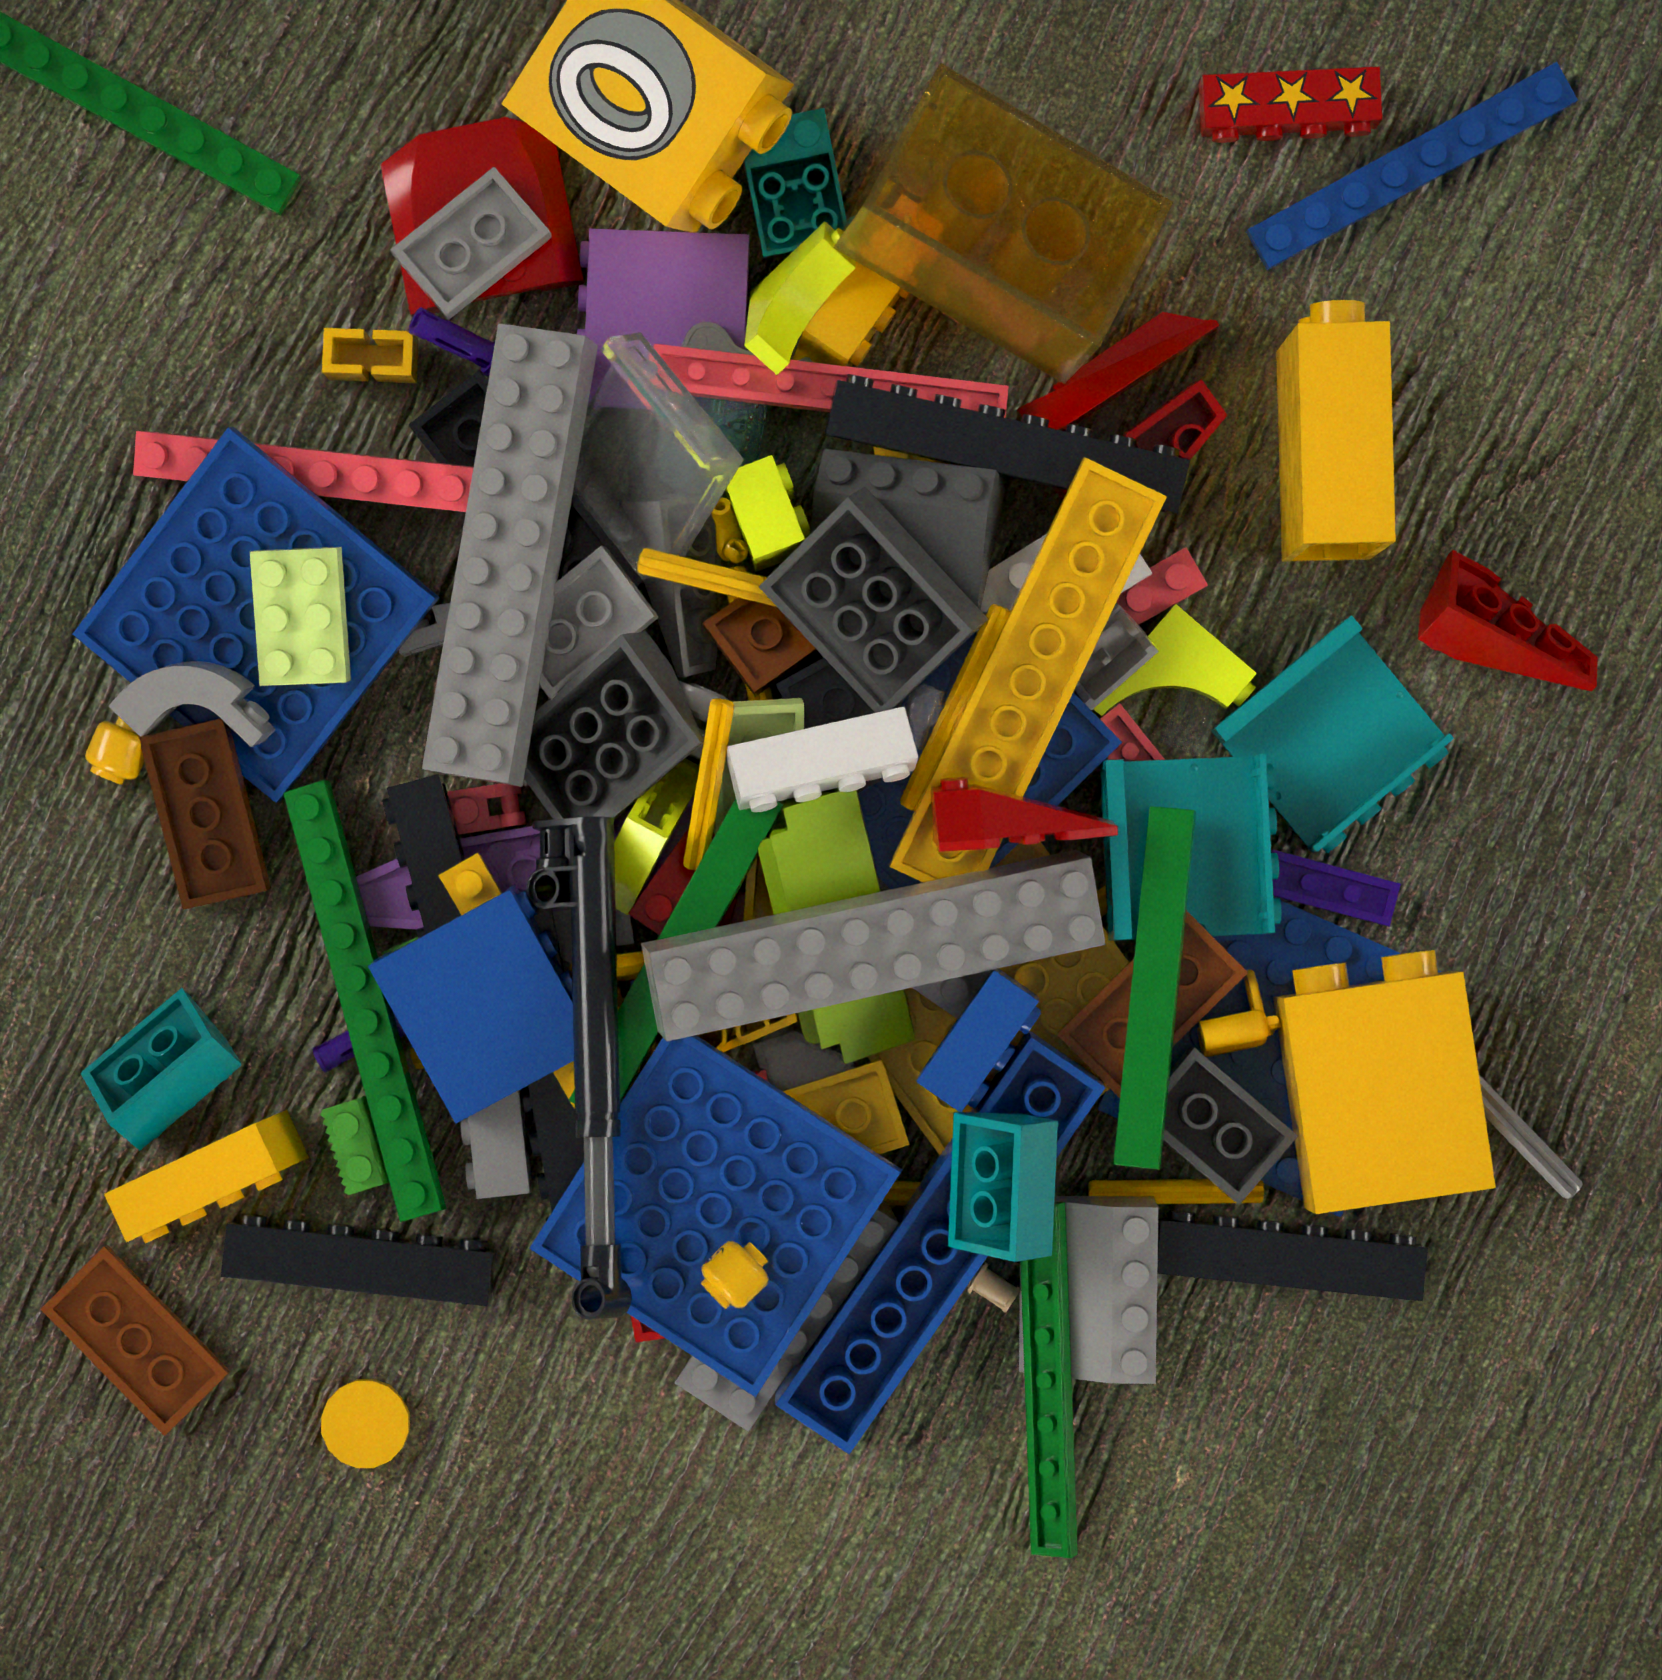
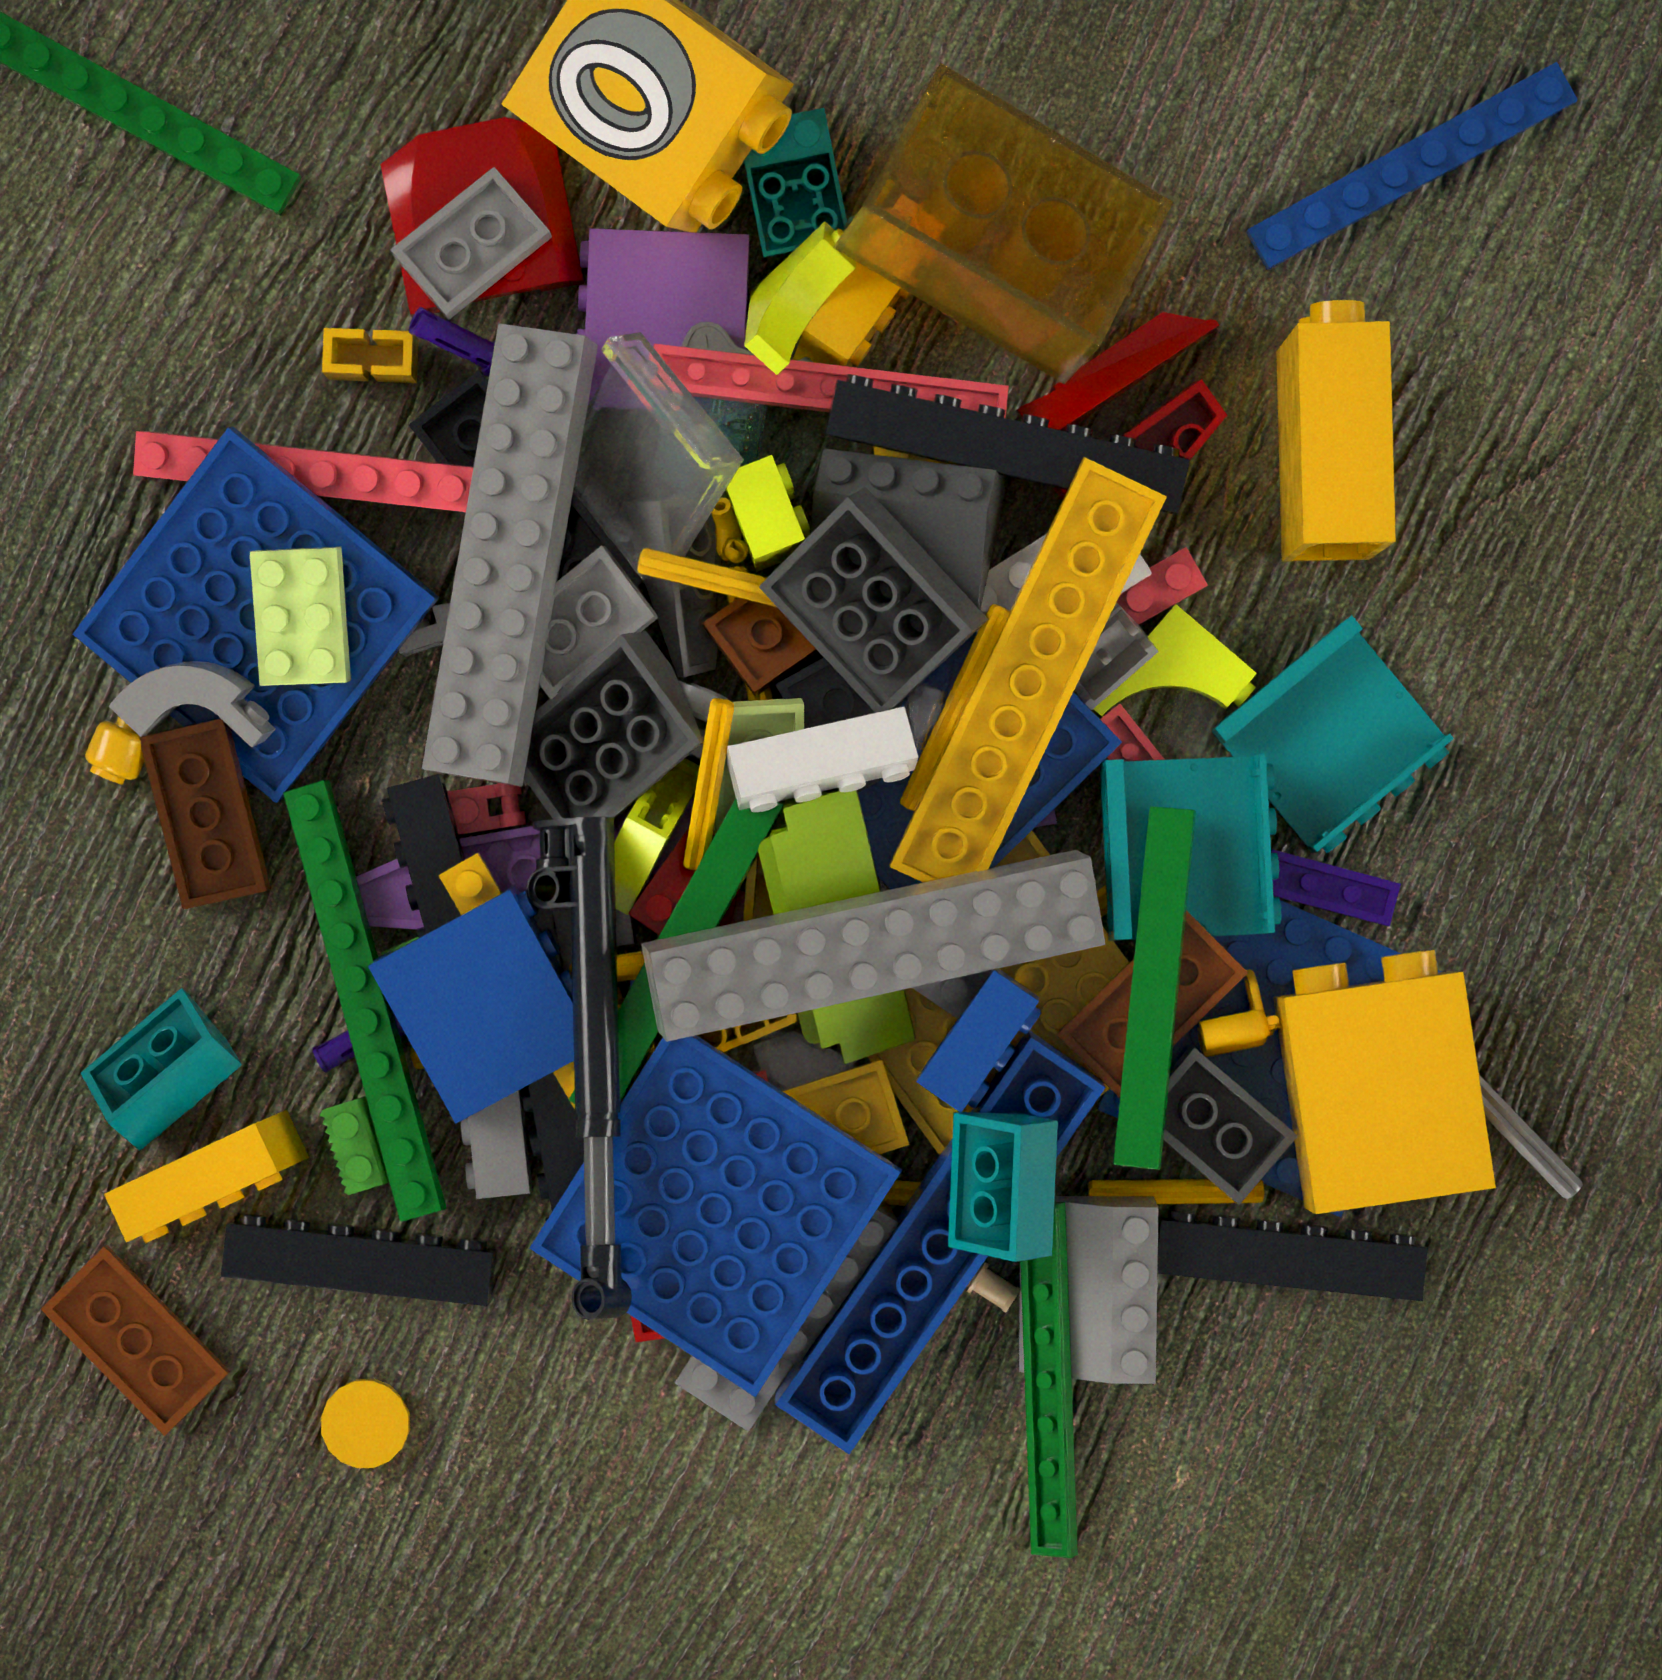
(735, 1274): yellow head -> none
(979, 816): red wedge -> none
(1290, 103): red brick -> none
(1487, 627): red wedge -> none

